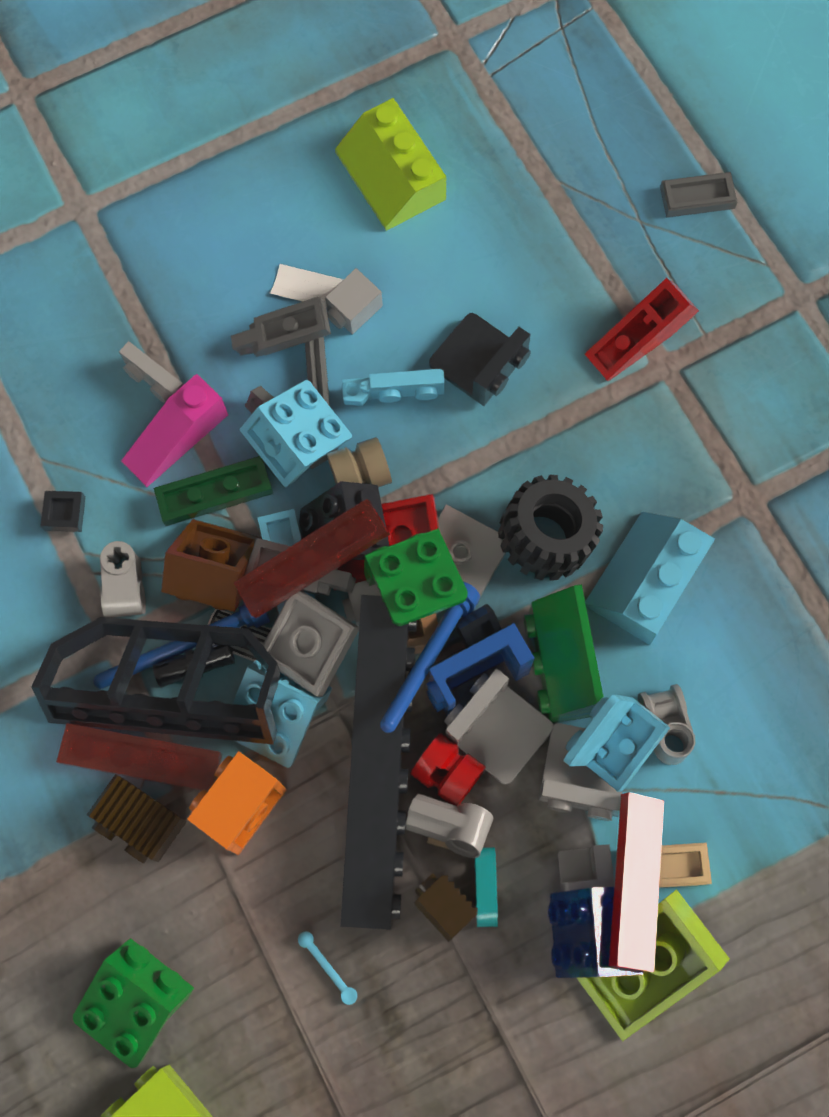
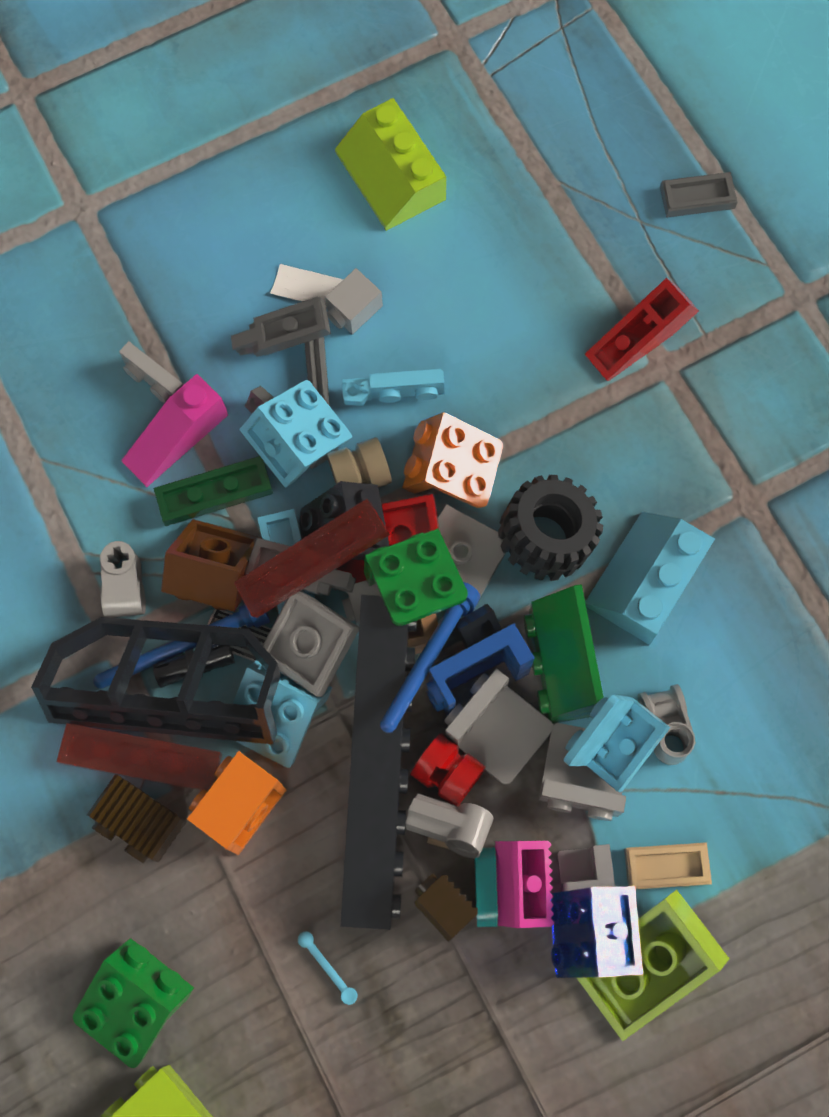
(63, 511): black plate -> none
(453, 460): none -> bracket
(480, 357): black bracket -> none
(524, 884): none -> dark pink brick
(637, 883): tile -> none

